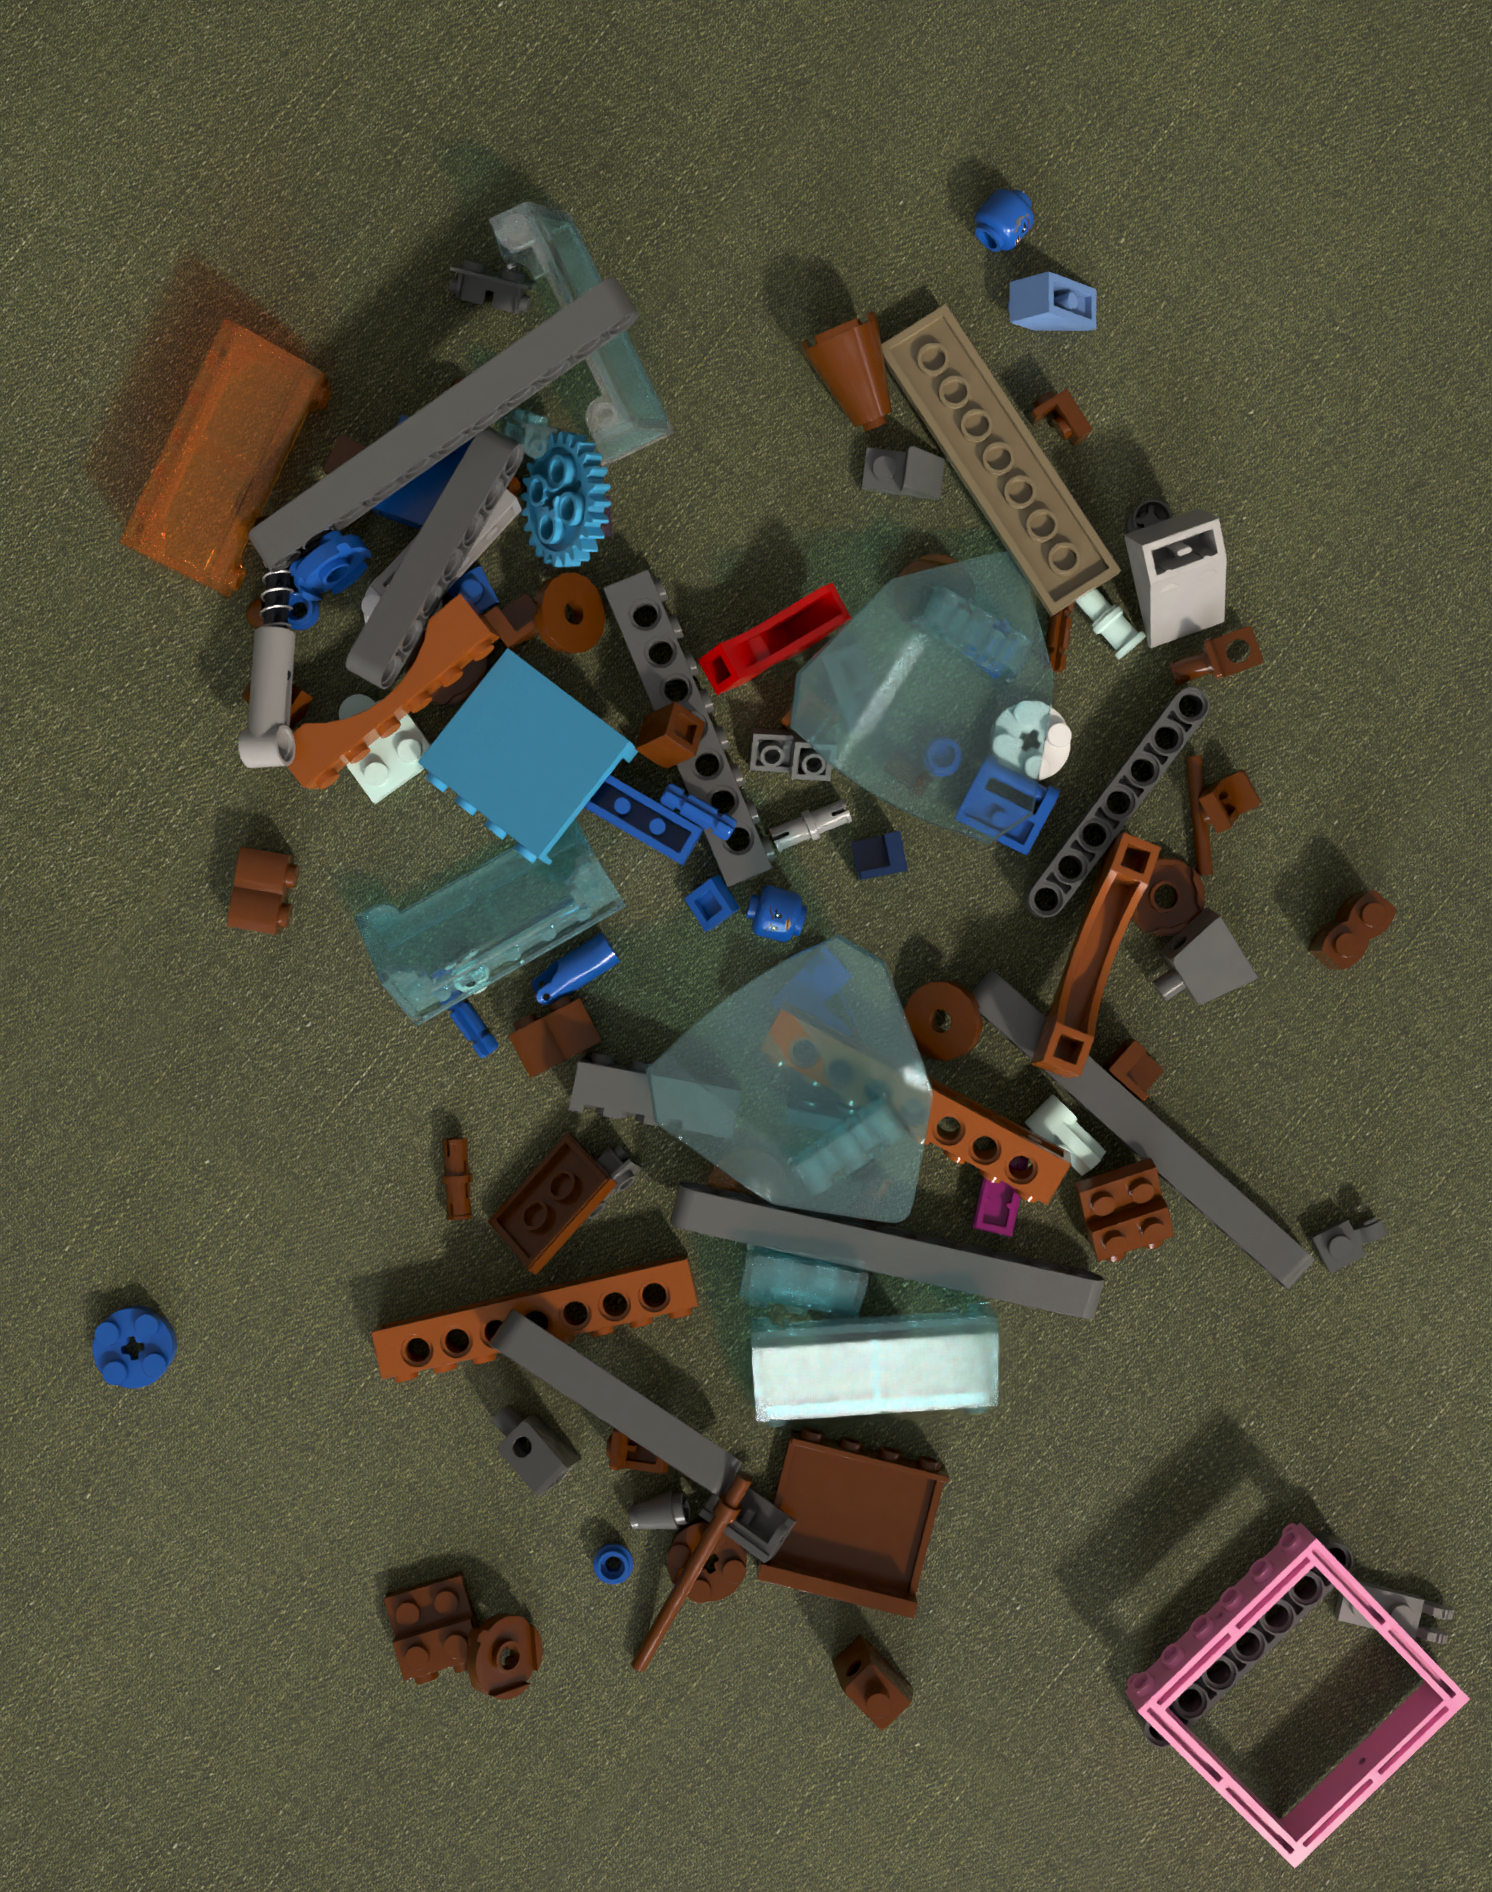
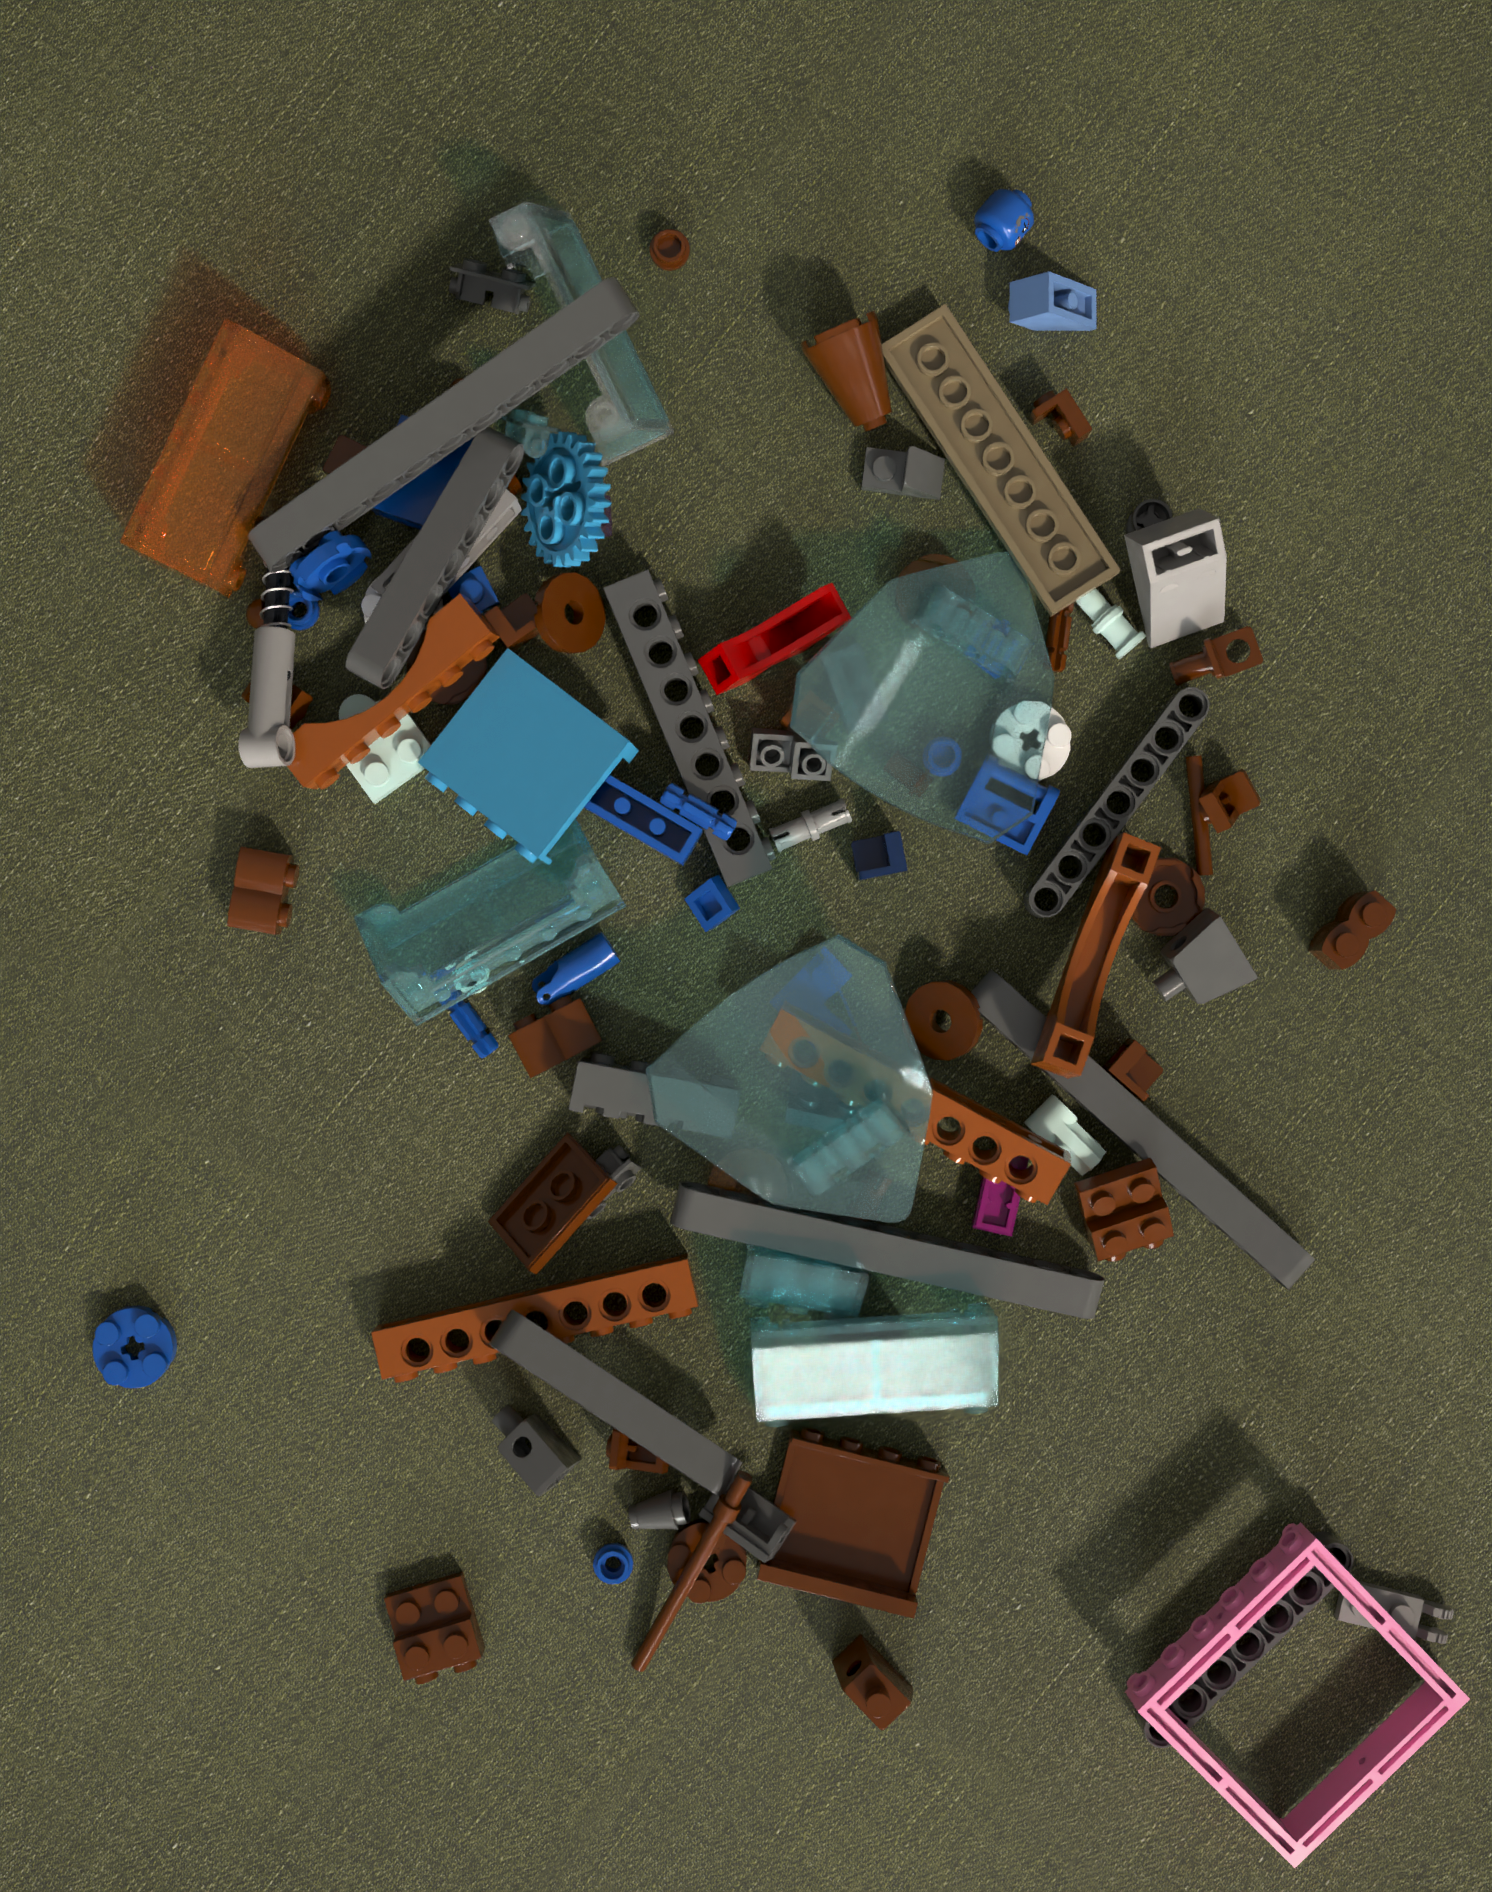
(457, 1178): reddish brown pin -> none
(484, 1653): reddish brown plate -> none
(669, 249): none -> reddish brown plate
(670, 735): reddish brown panel -> none
(776, 913): blue head -> none
(1341, 1243): dark grey plate -> none

